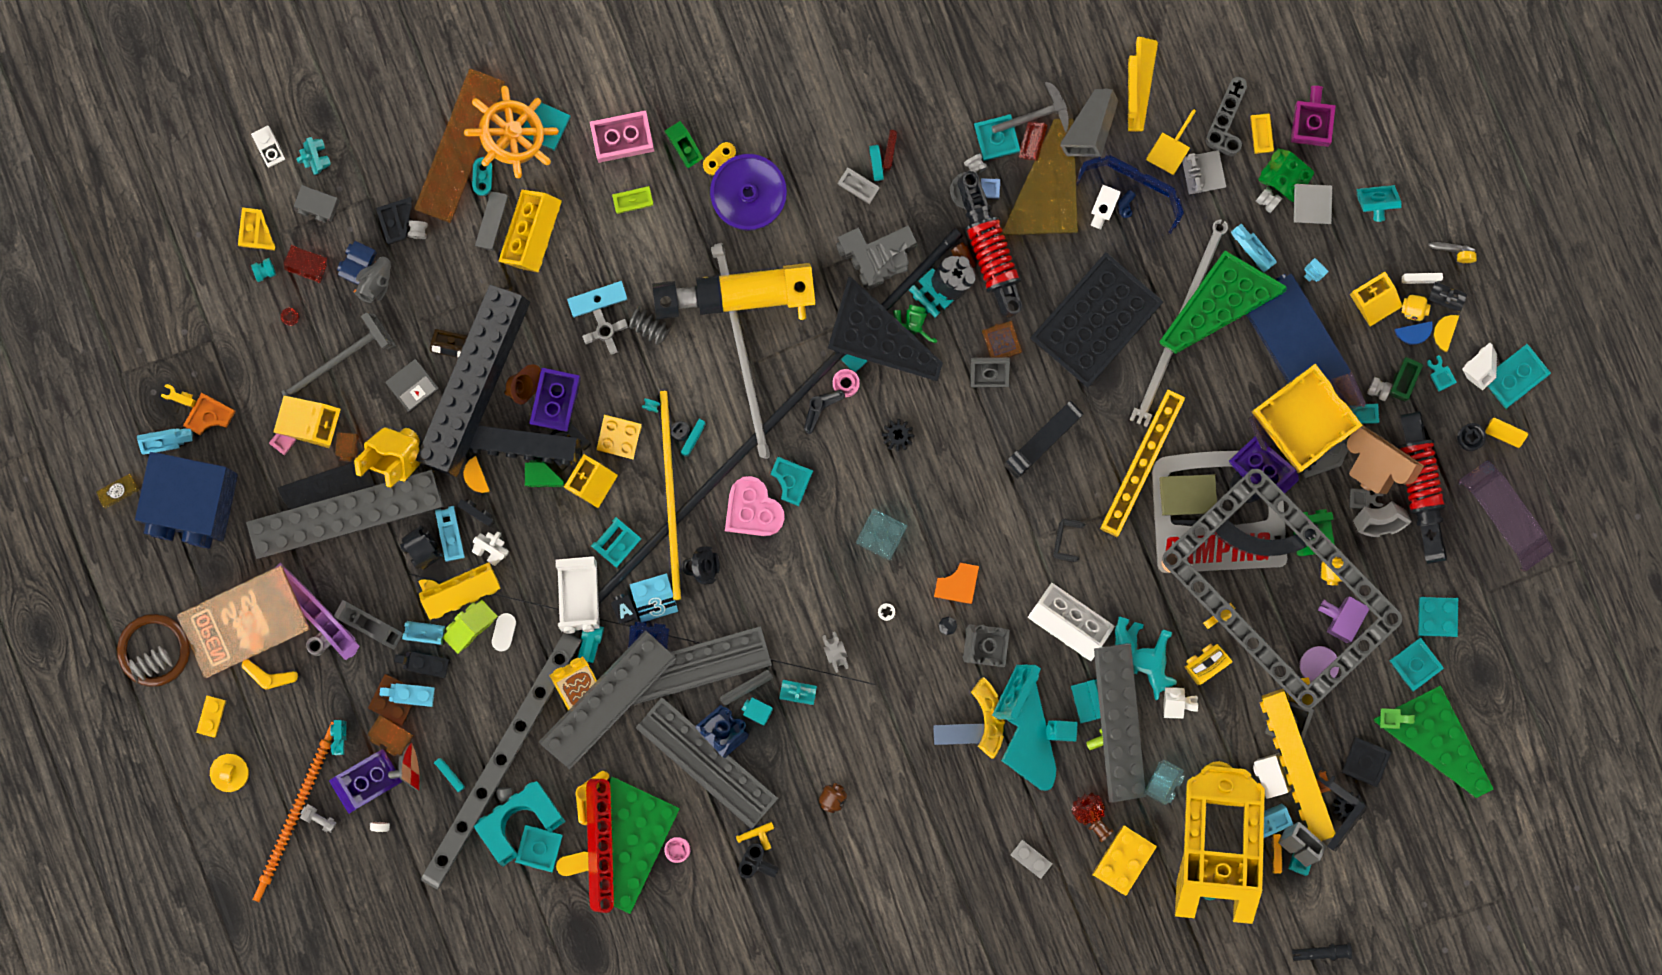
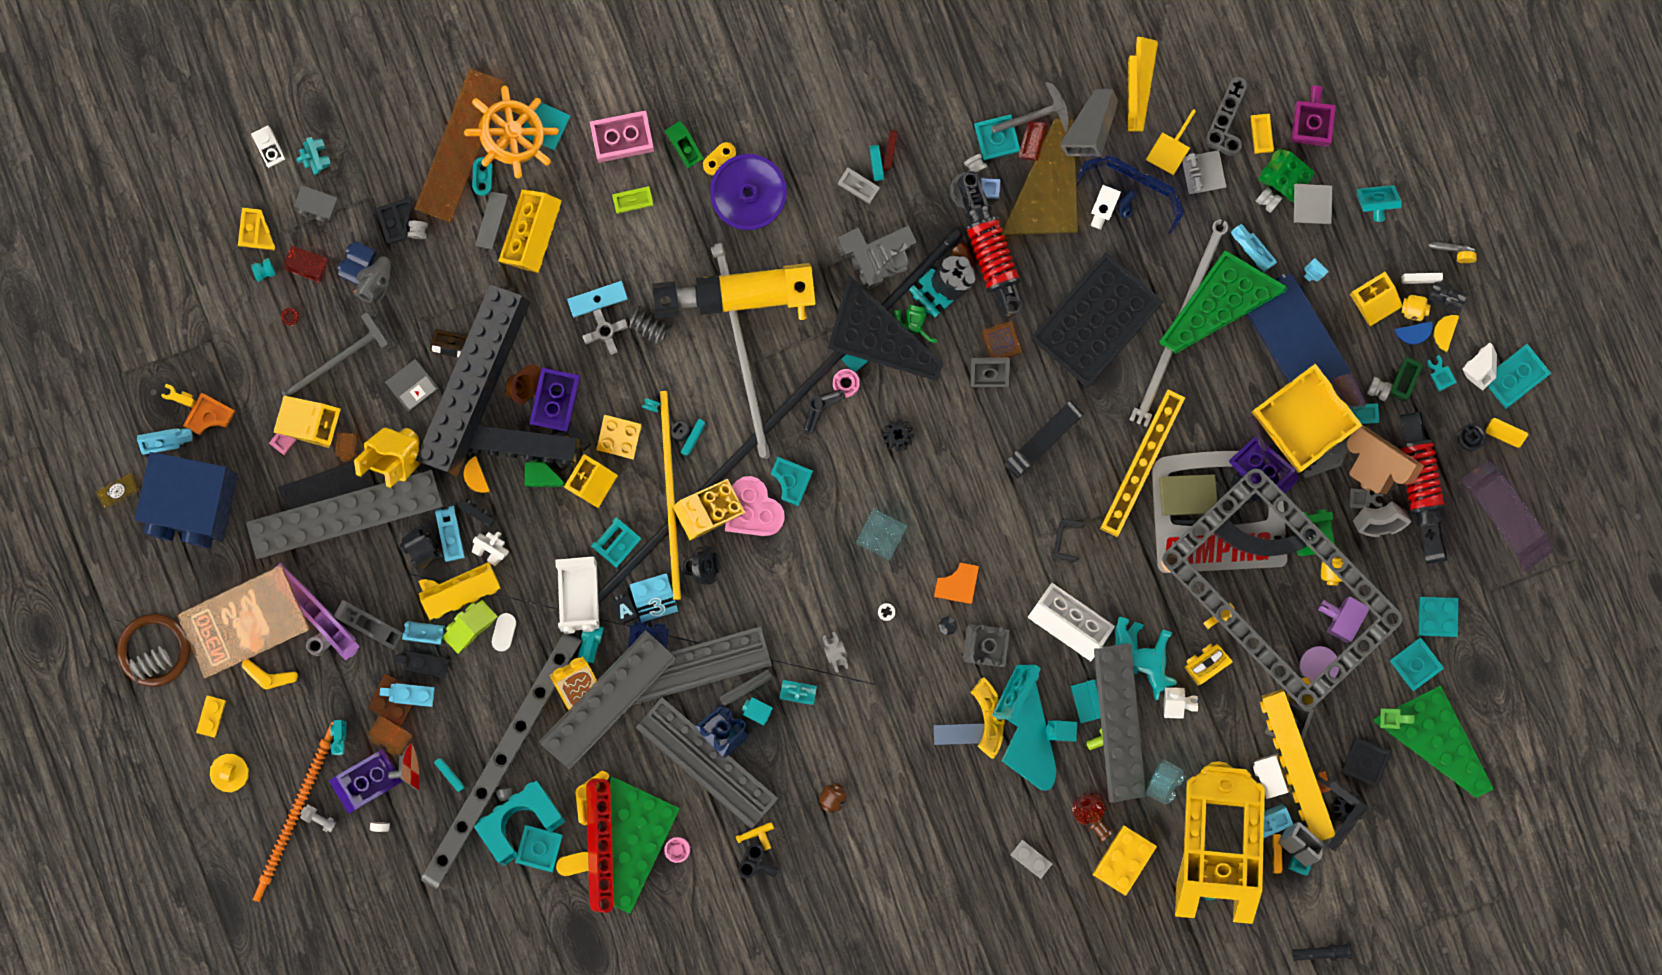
(708, 509): none -> yellow slope

